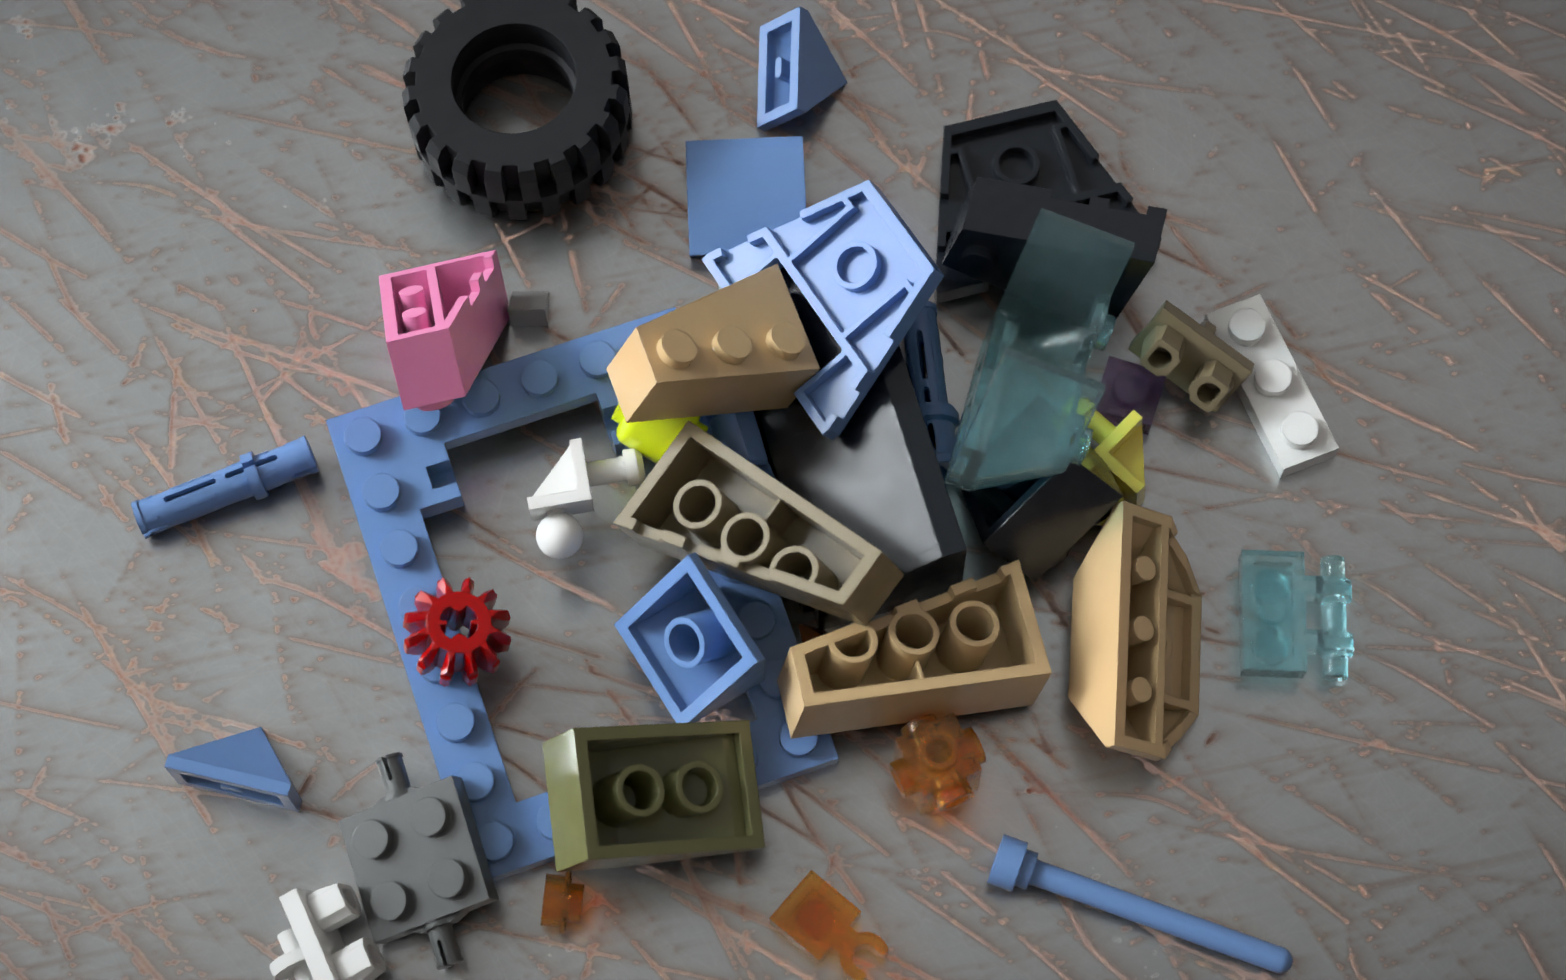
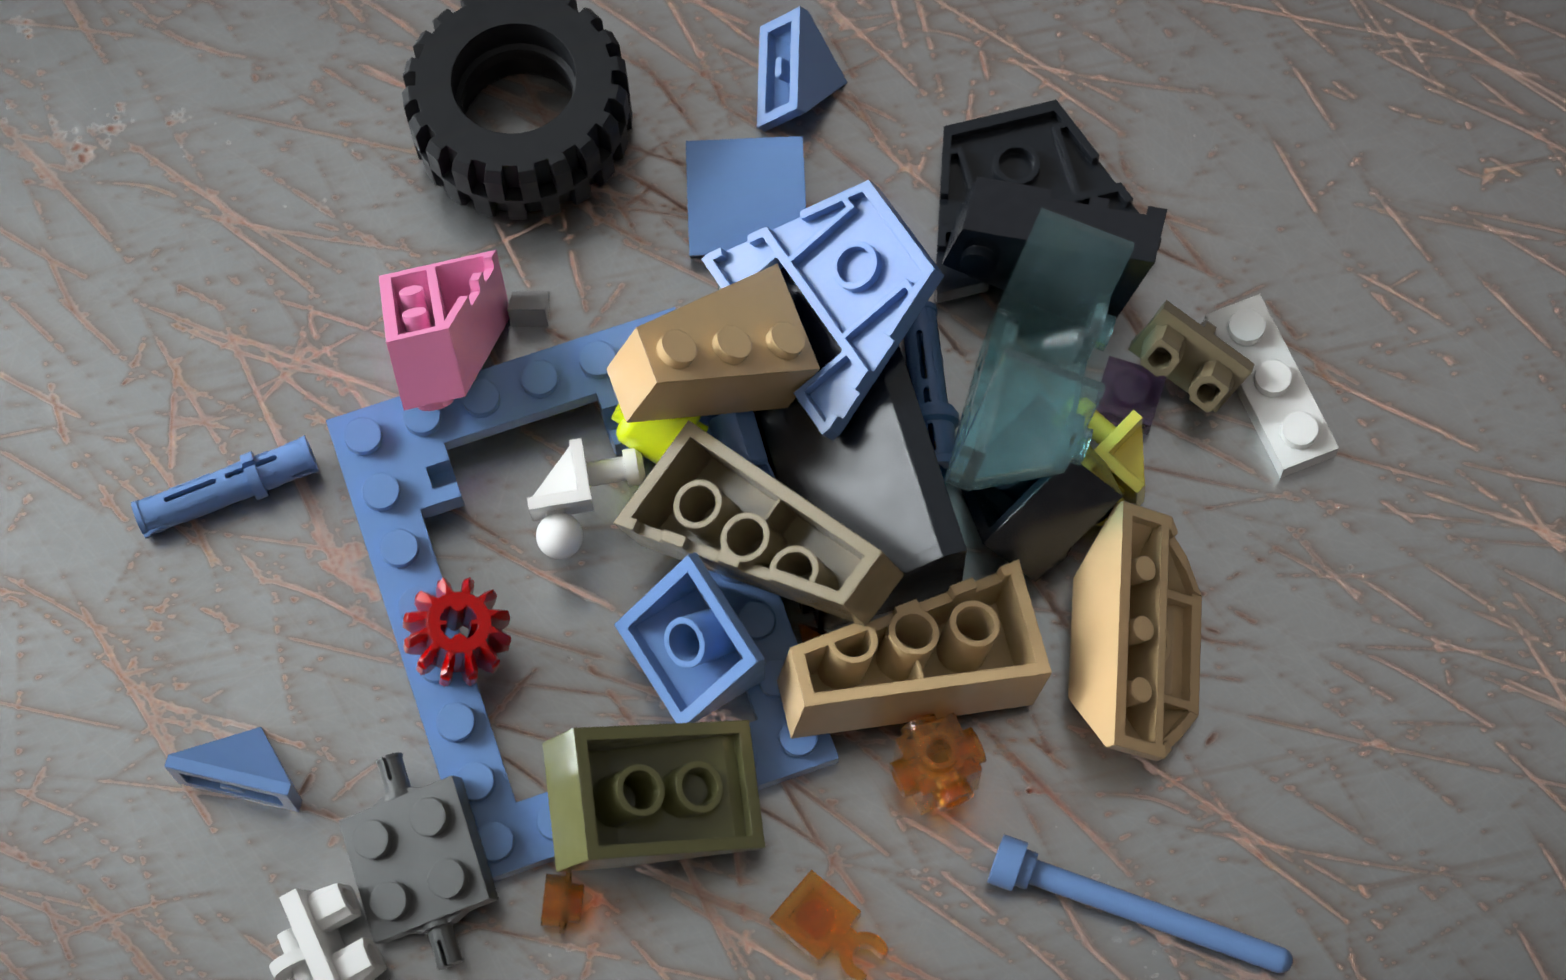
(1274, 615): clear light blue plate -> none

